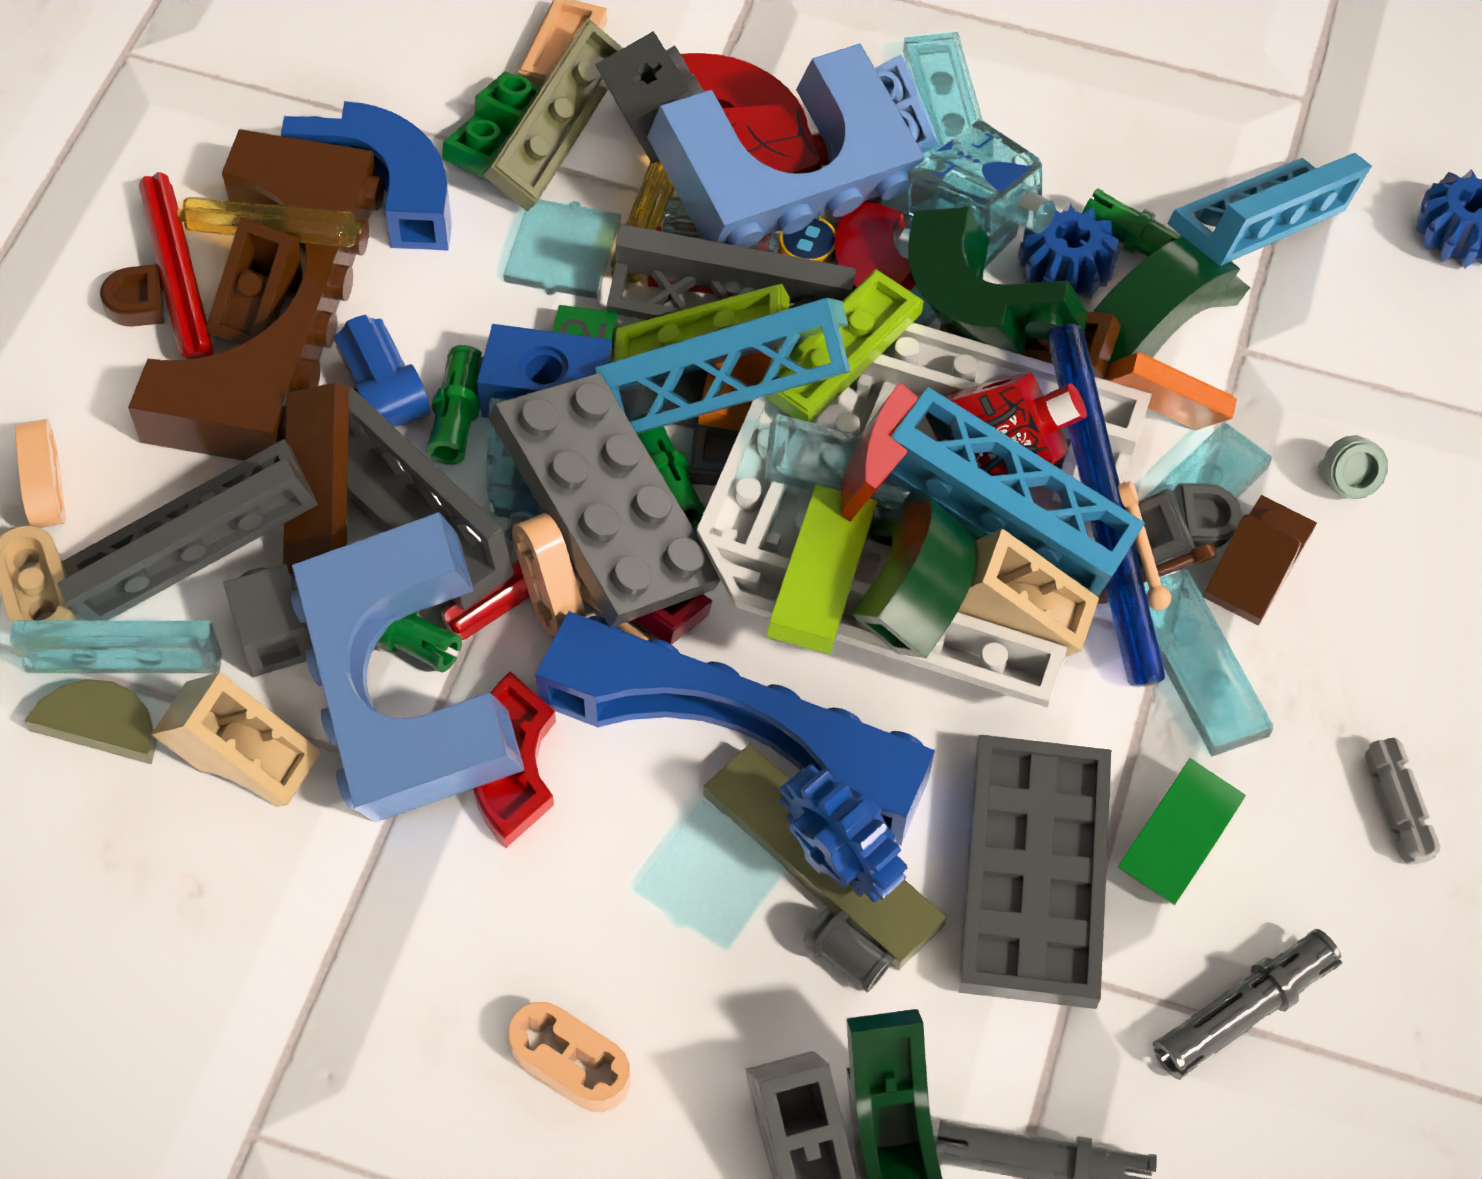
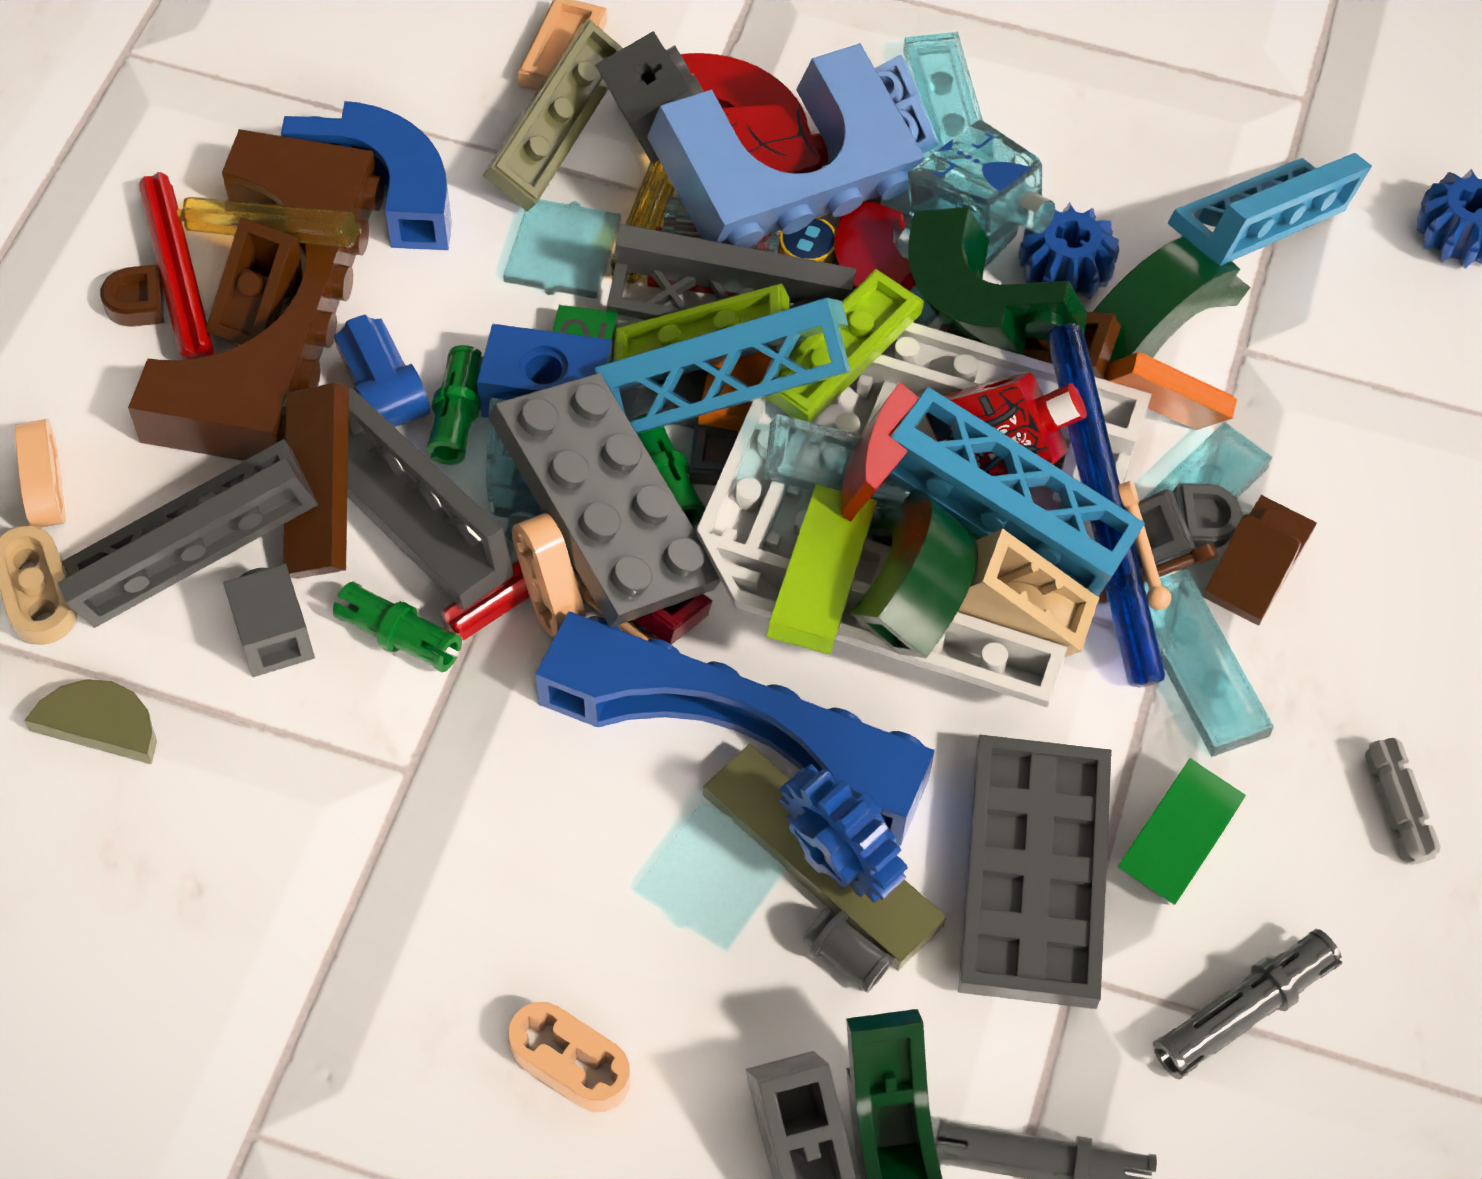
(116, 646): clear light blue tile -> none
(236, 737): tan arch -> none
(348, 605): medium blue arch -> none
(494, 116): green slope -> none
(522, 798): red tile -> none
(1133, 228): green pin -> none
(1354, 467): tile -> none

